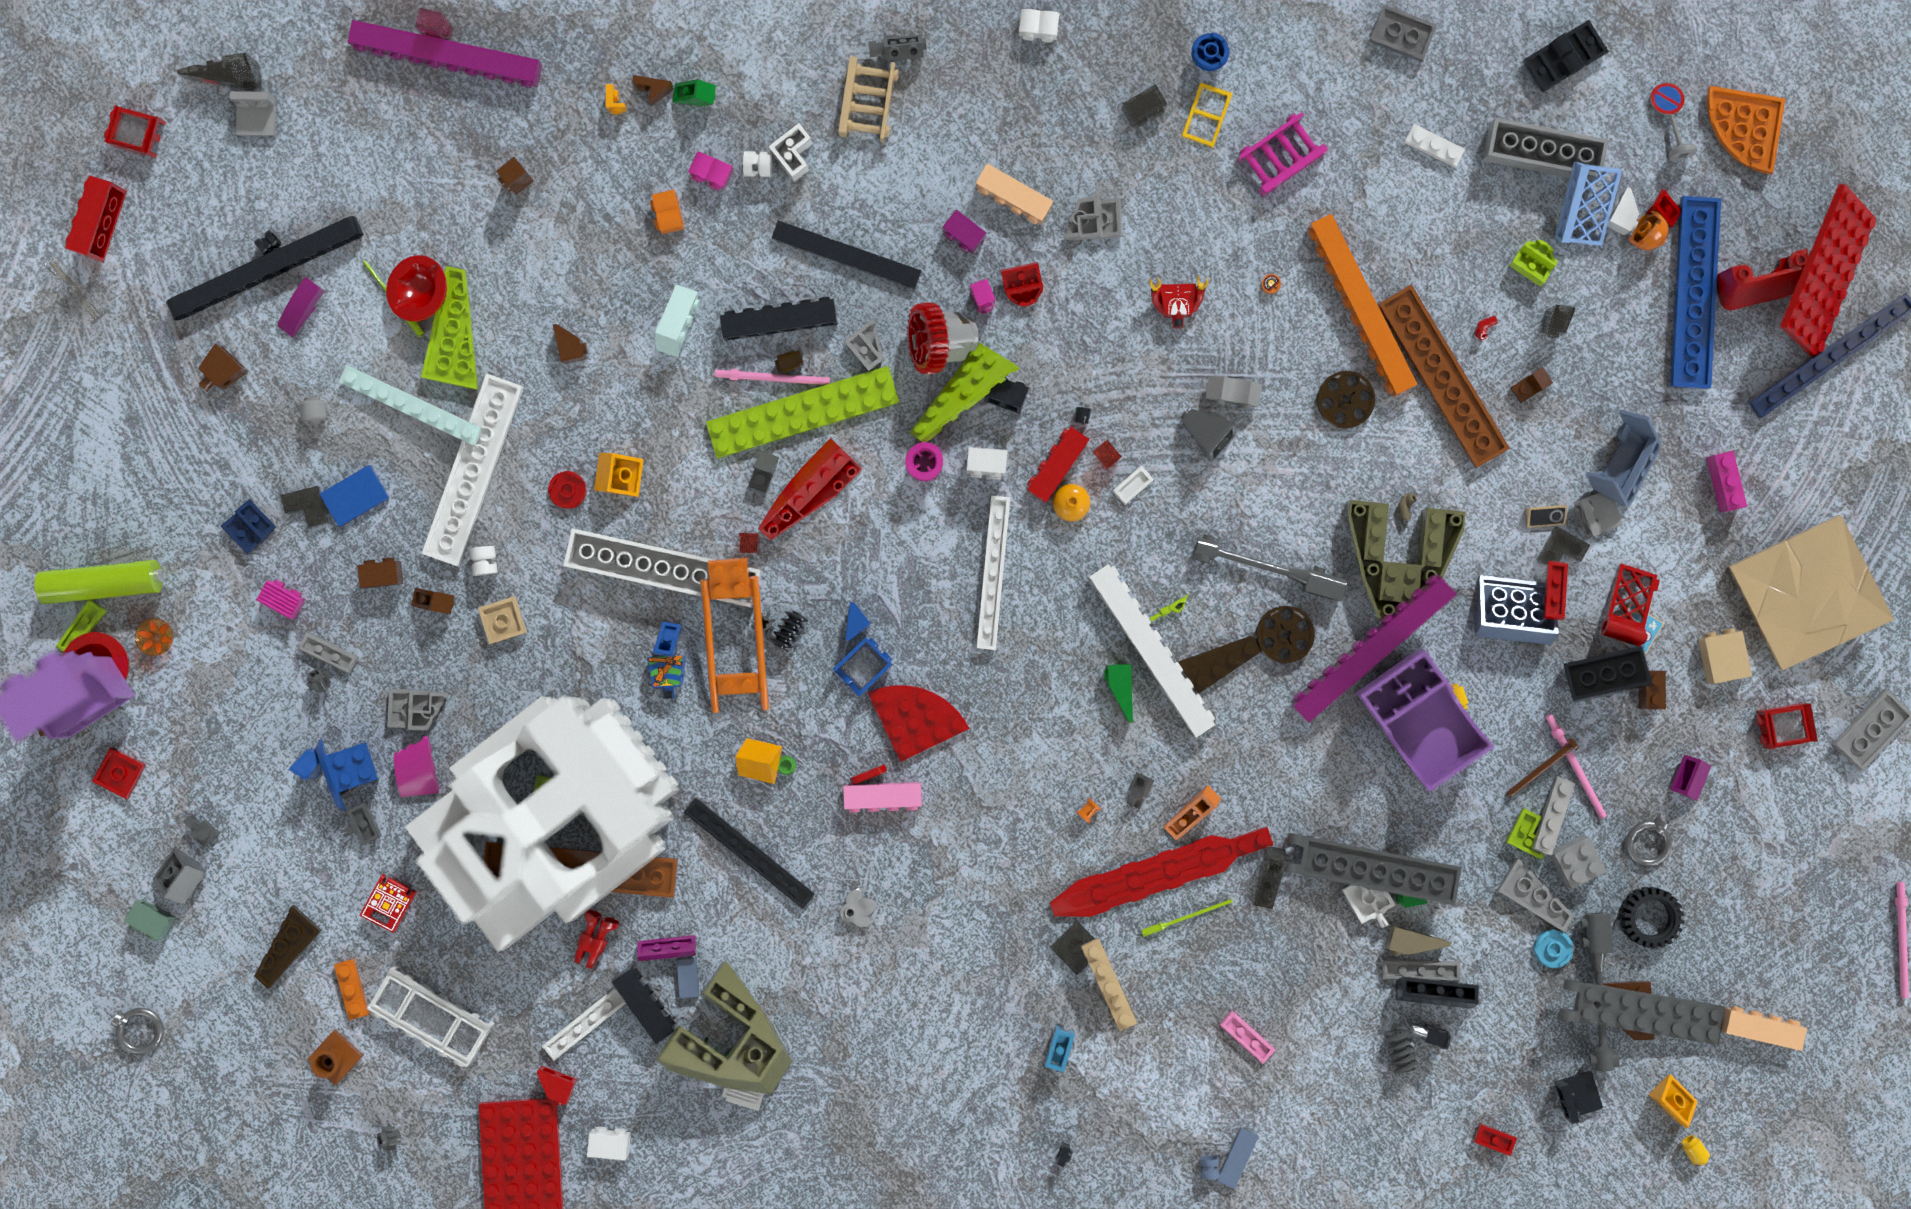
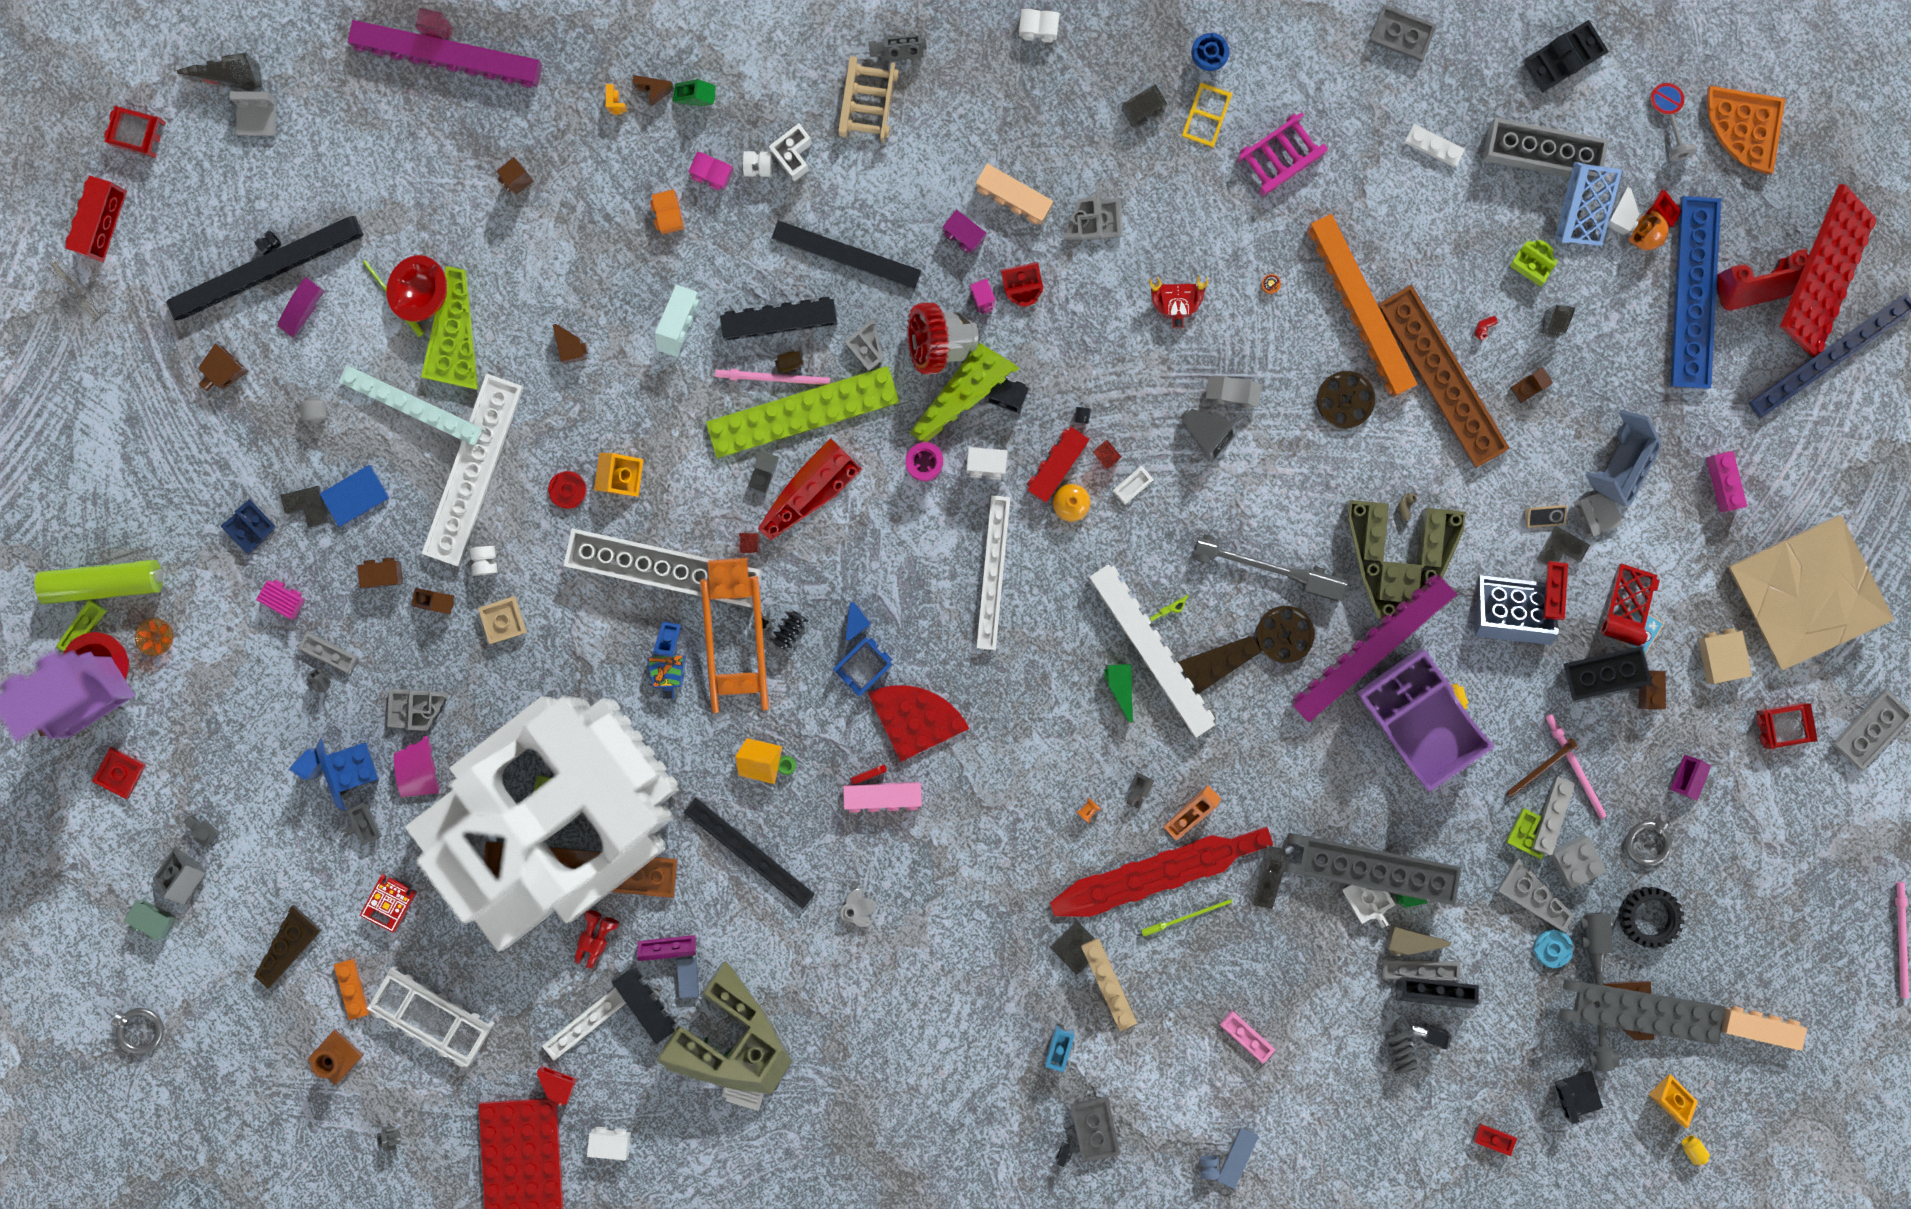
(1095, 1129): none -> flat silver plate

